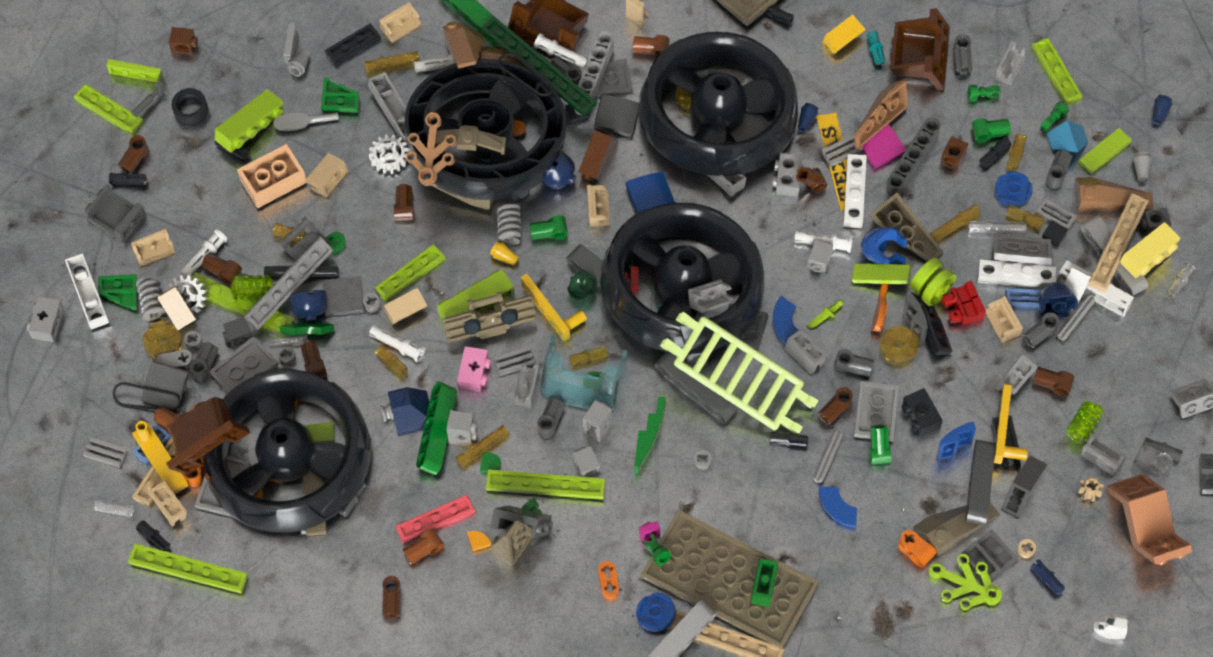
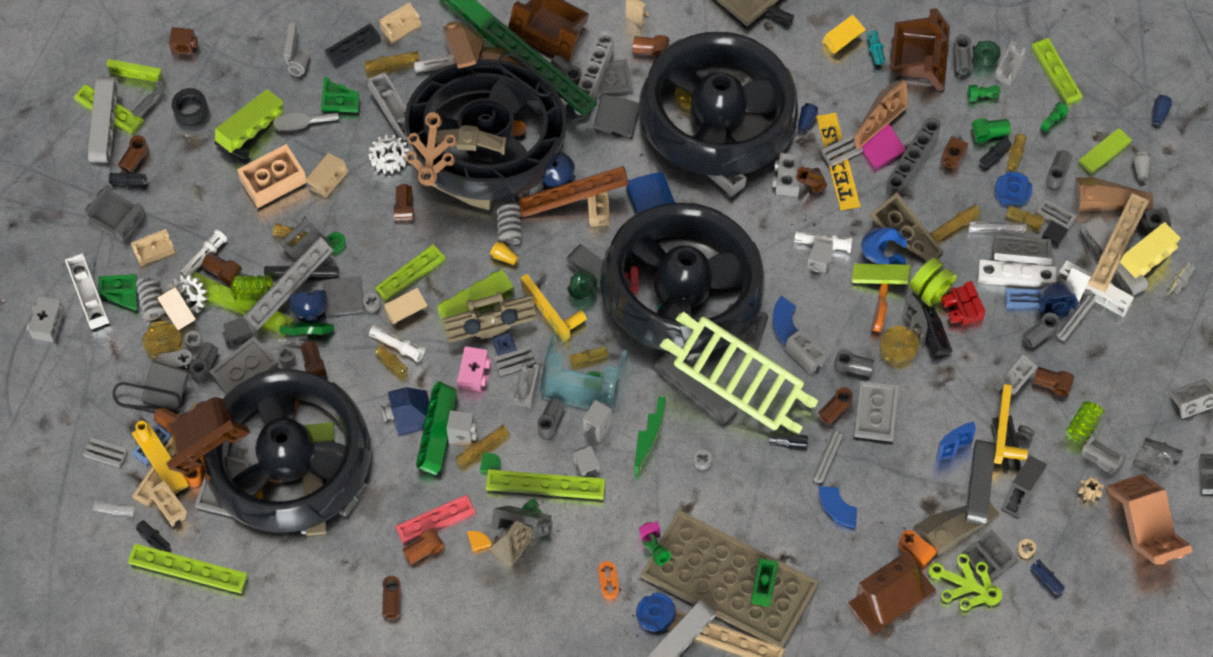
(103, 119): none -> light grey beam
(504, 343): none -> dark blue tile
(553, 48): white pin -> none
(554, 227): green piece -> none
(573, 191): none -> dark orange tile
(597, 156): reddish brown slope -> none
(709, 296): light grey hinge -> none
(825, 314): lime piece -> none
(854, 190): white piece -> none
(880, 450): green piece -> none
(890, 593): none -> reddish brown windscreen
(921, 402): black brick -> none
(986, 52): none -> clear green hair
(1003, 320): tan hinge -> none
(1025, 434): none -> dark grey bush
(1067, 137): dark azure slope -> none
(1111, 626): white rock -> none

